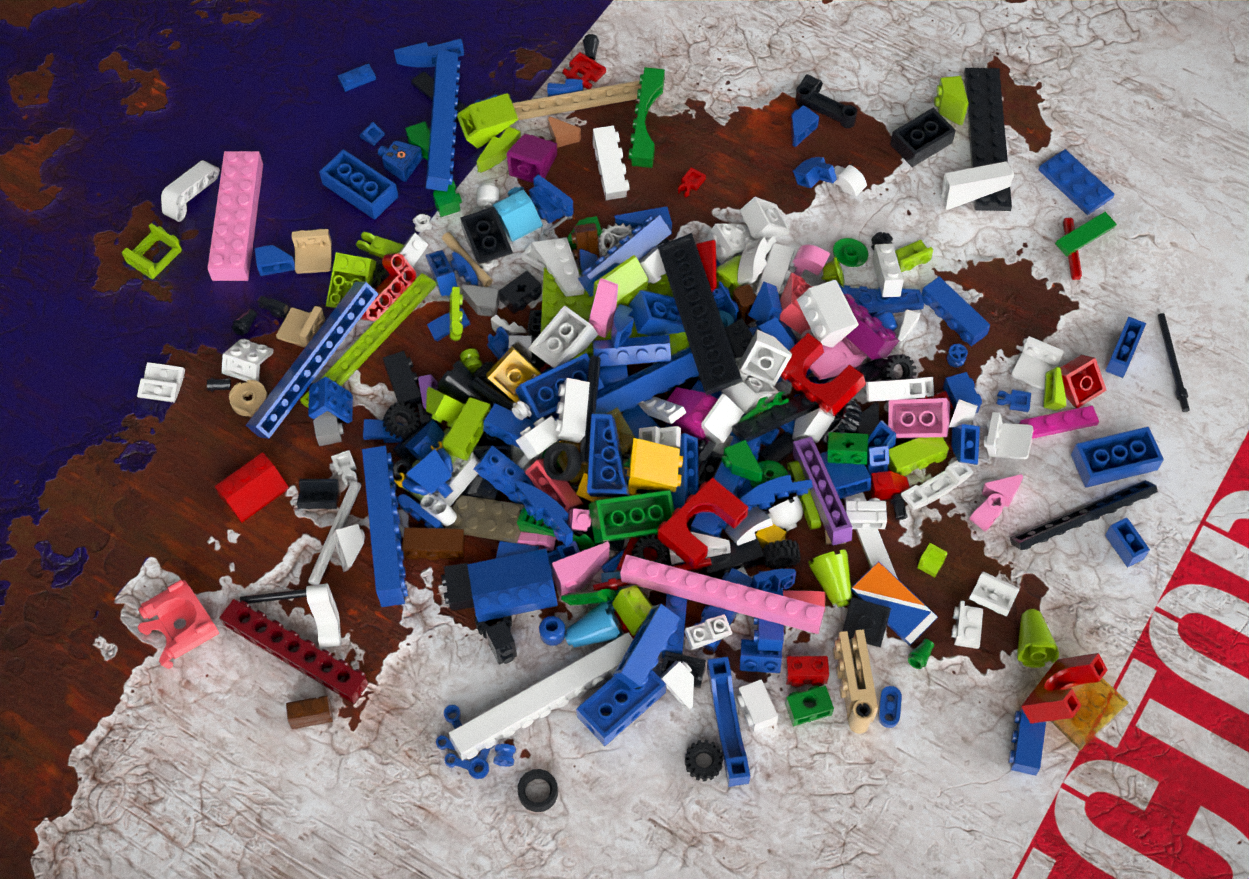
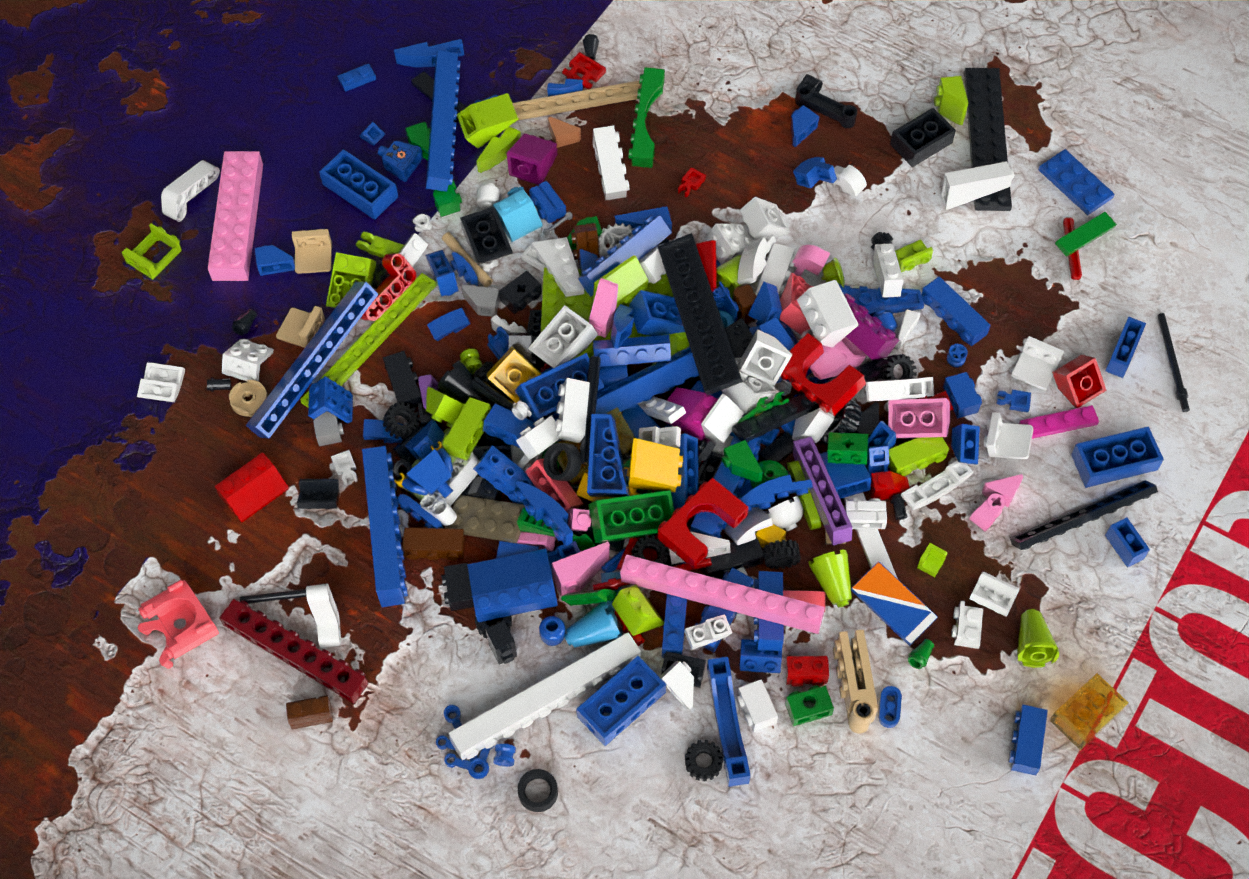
(277, 308): black plate -> none
(339, 522): white axle -> none
(348, 544): white slope -> none
(456, 316): lime hinge -> none
(554, 195): blue plate -> none
(647, 646): brick -> none
(778, 578): blue slope -> none
(850, 252): green dish -> none
(867, 617): black tile -> none
(963, 414): white slope -> none
(1053, 695): red arch -> none
(1054, 390): lime slope -> none

